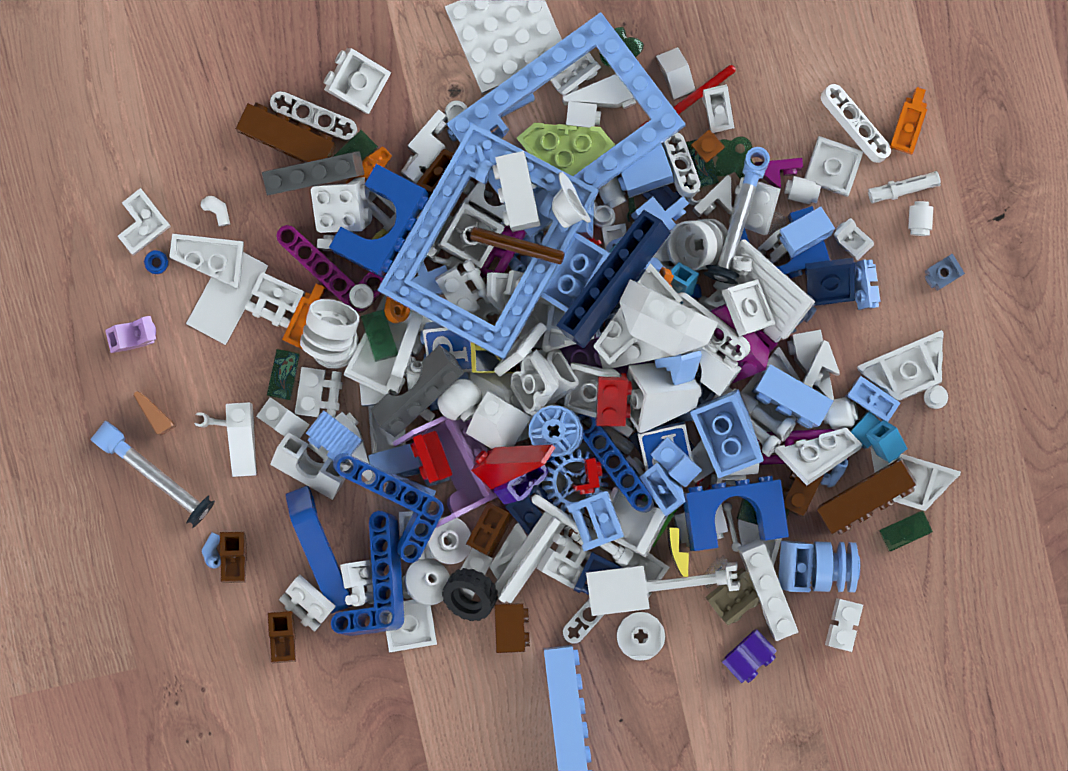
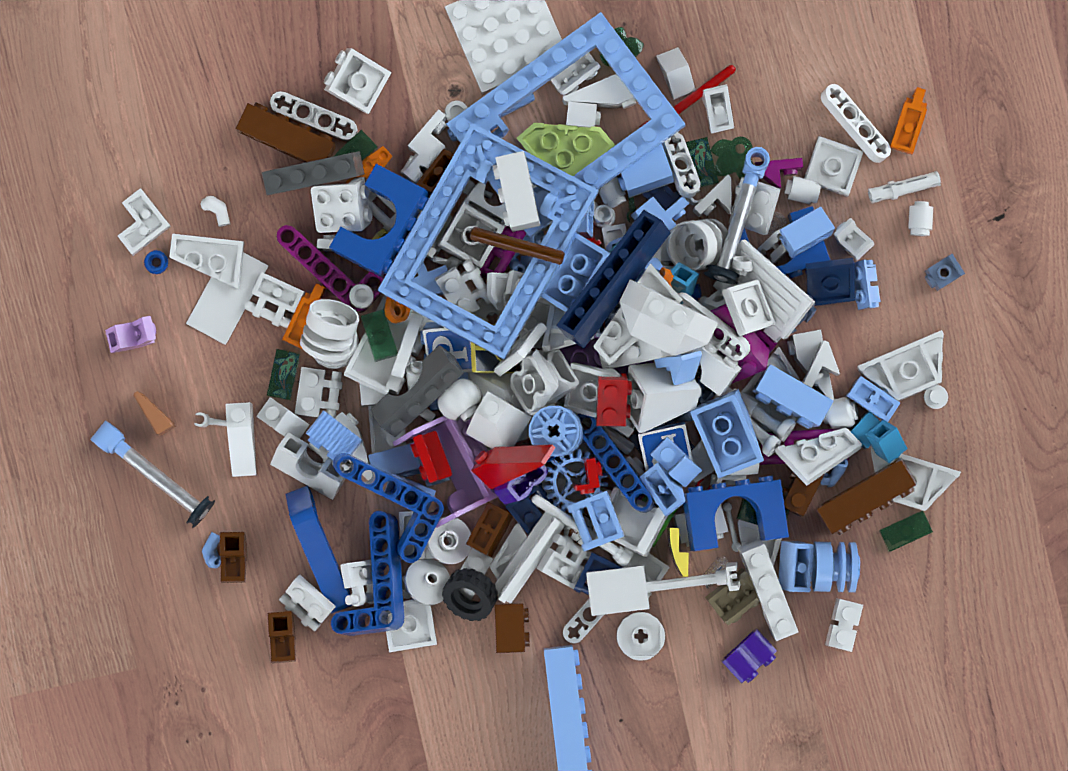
(567, 204): white piece -> none
(707, 146): dark orange plate -> none

